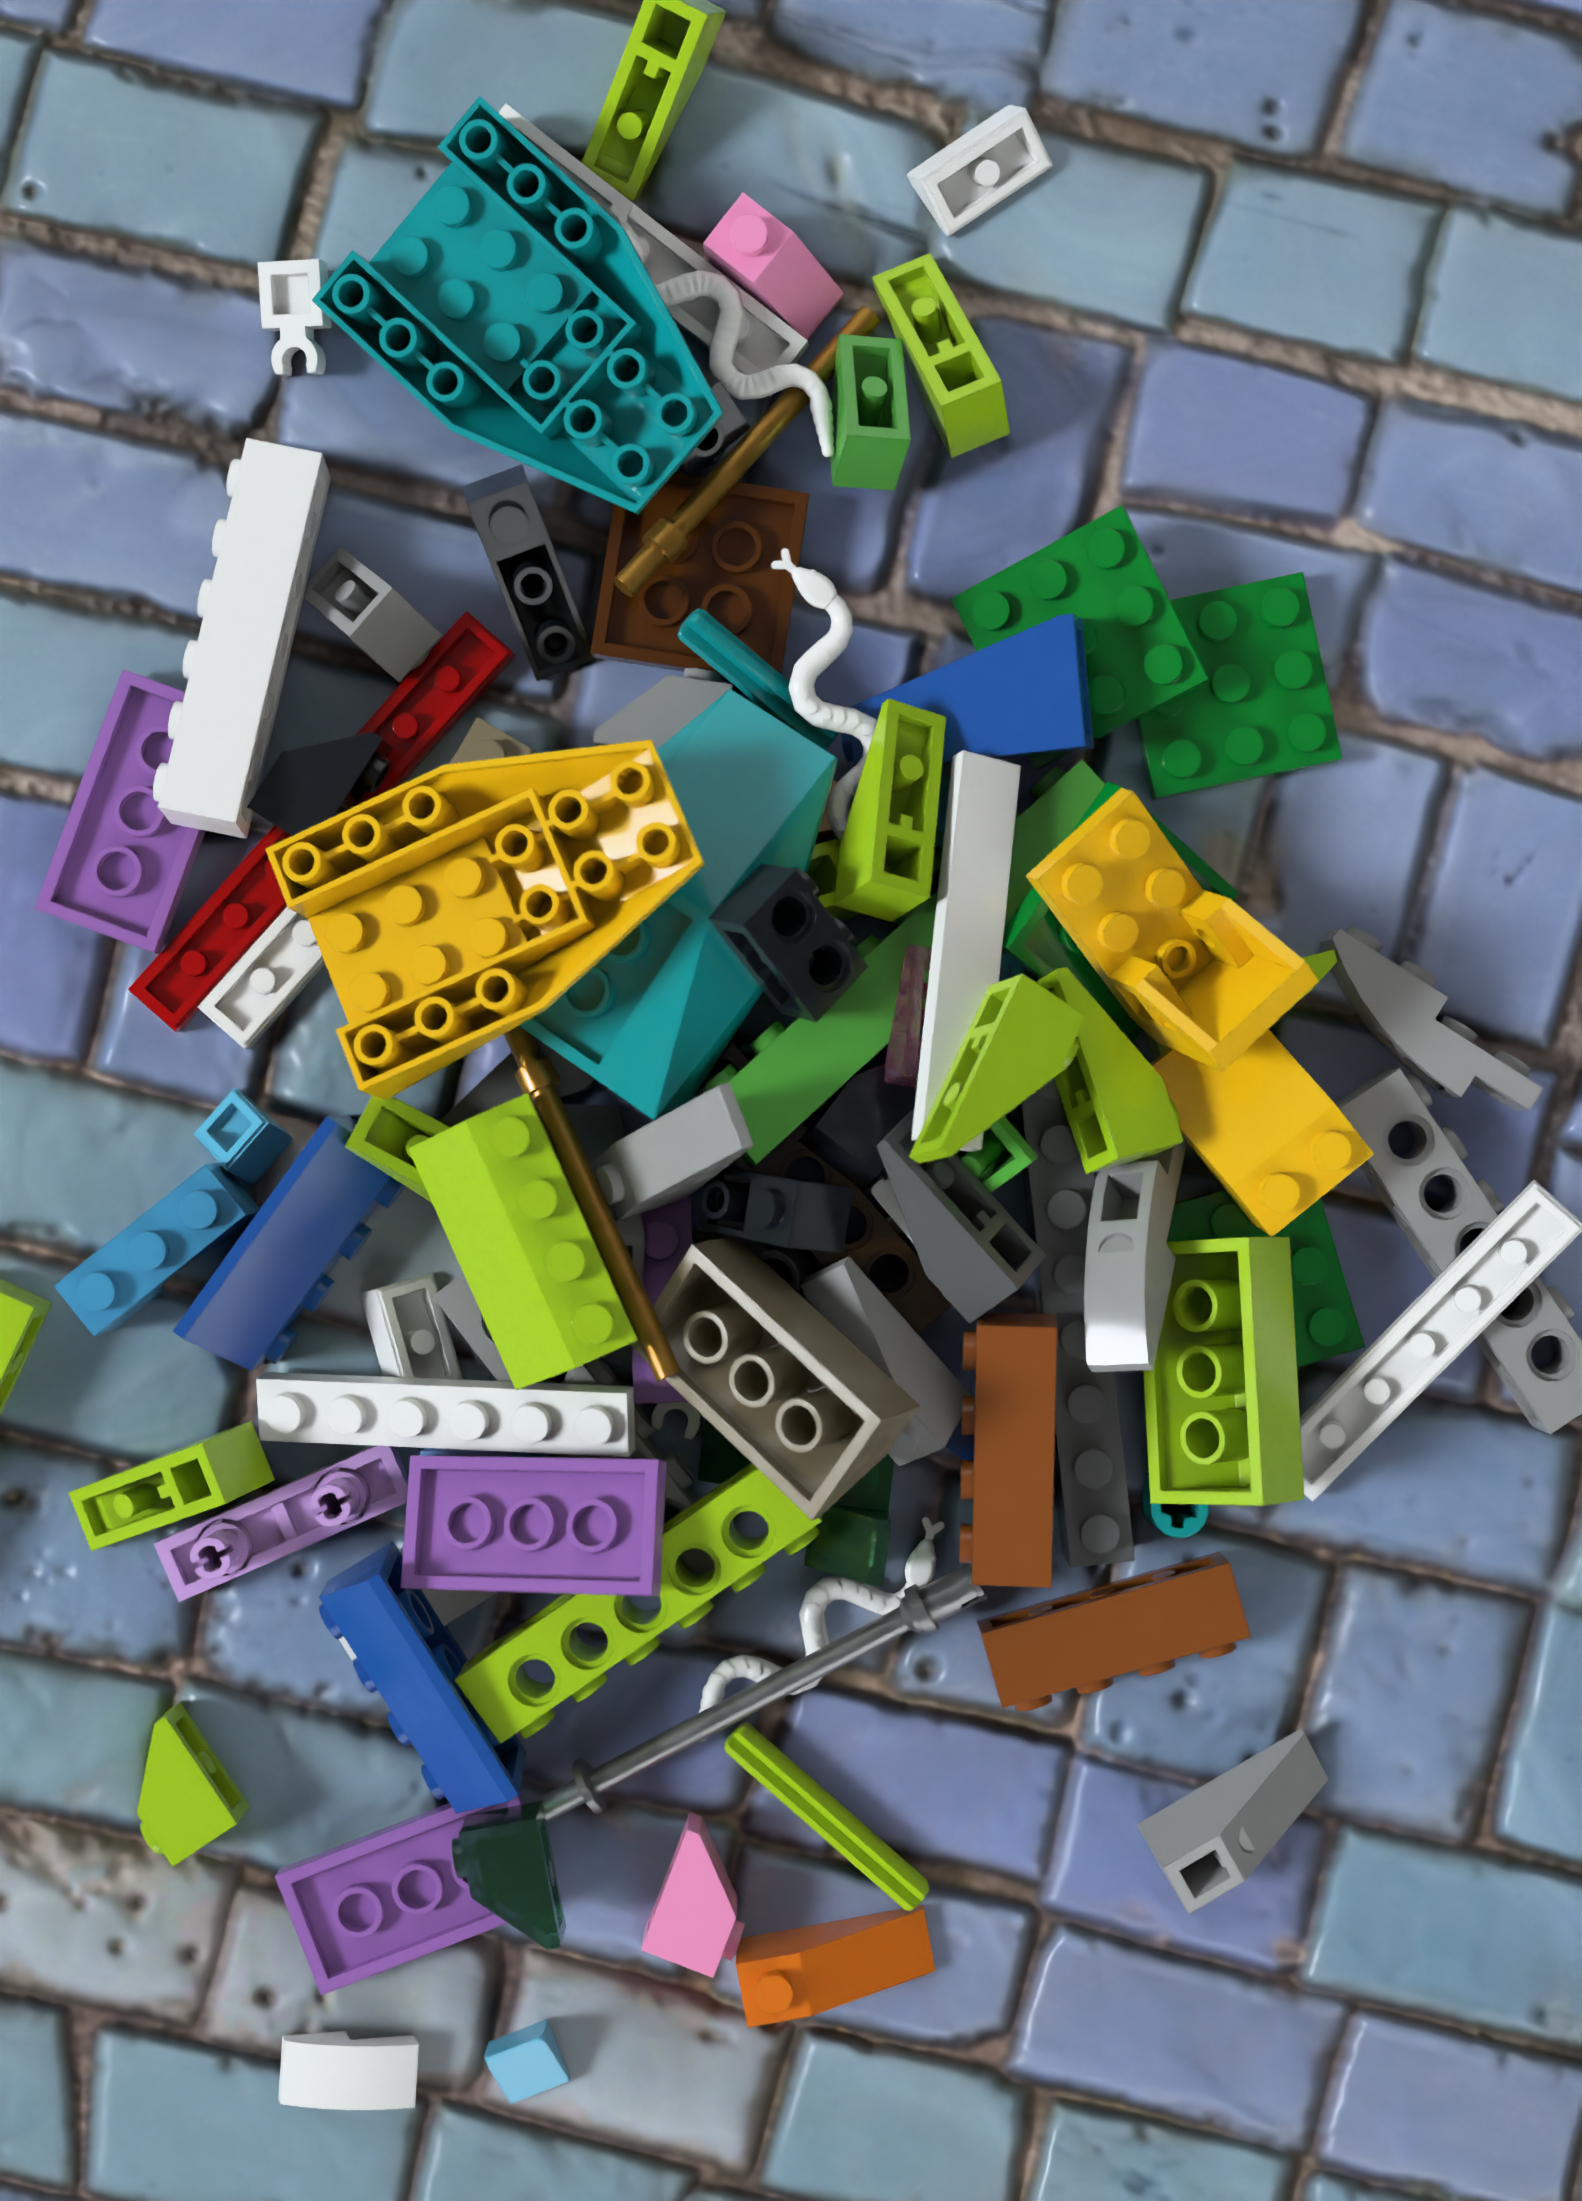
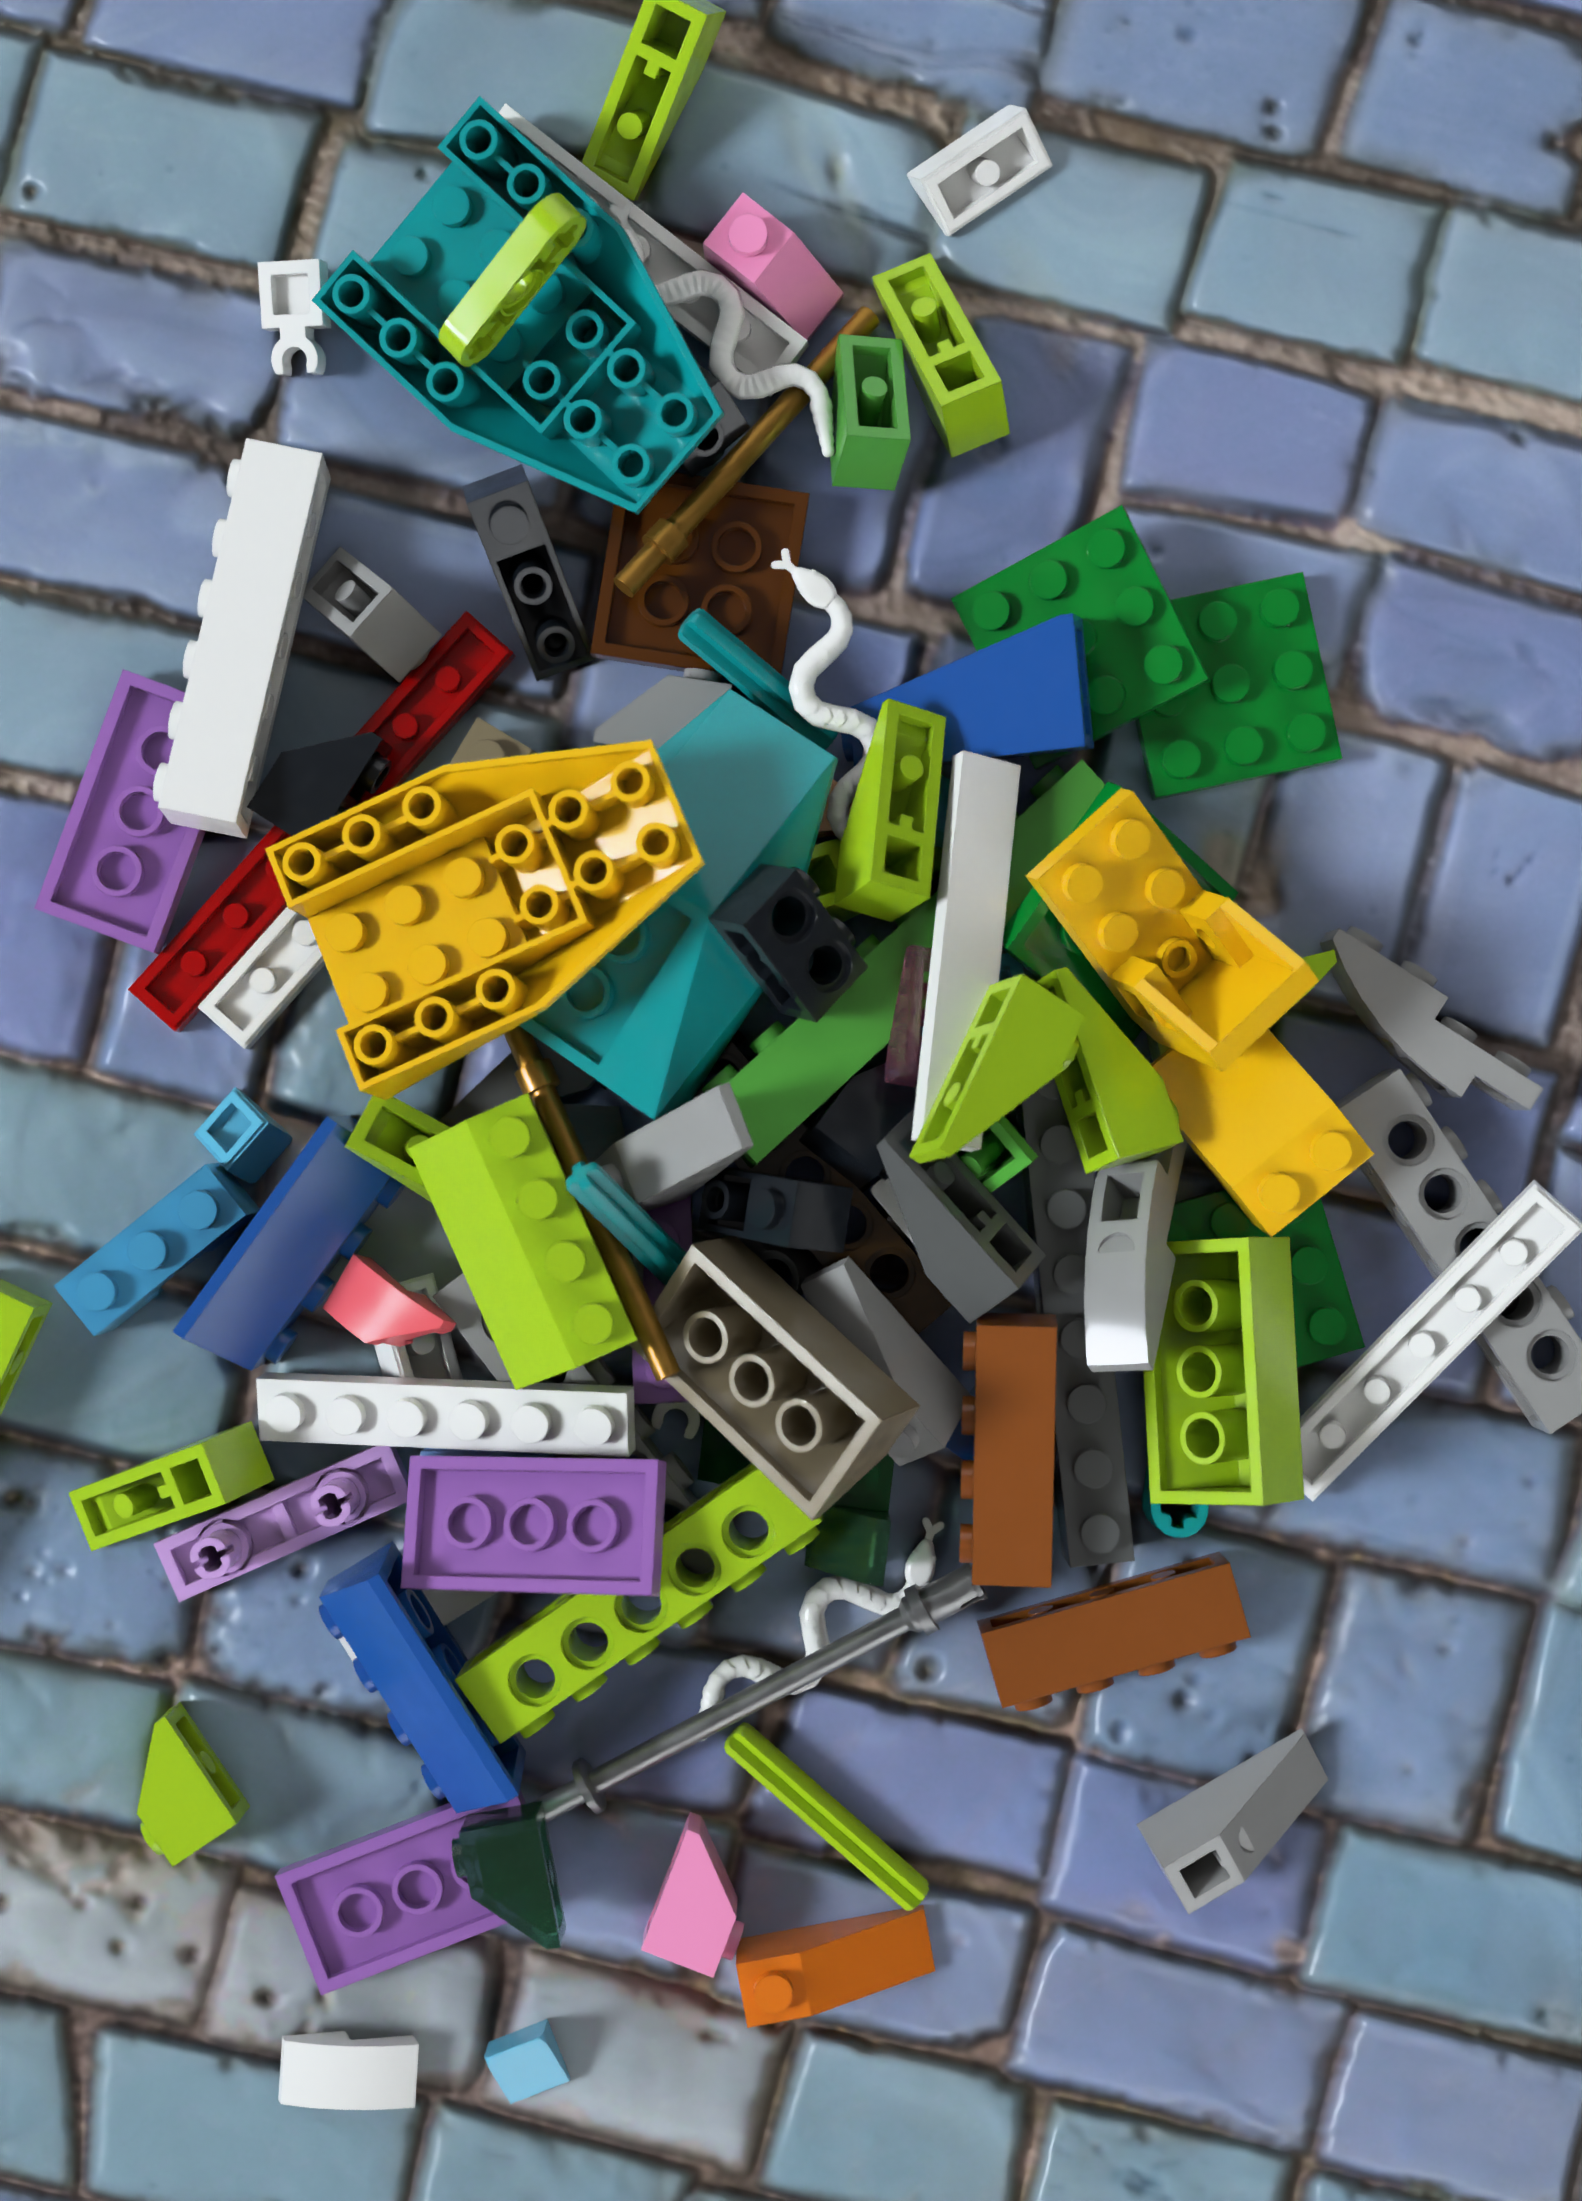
(380, 1308): none -> coral slope
(512, 279): none -> lime beam
(625, 1219): none -> teal axle

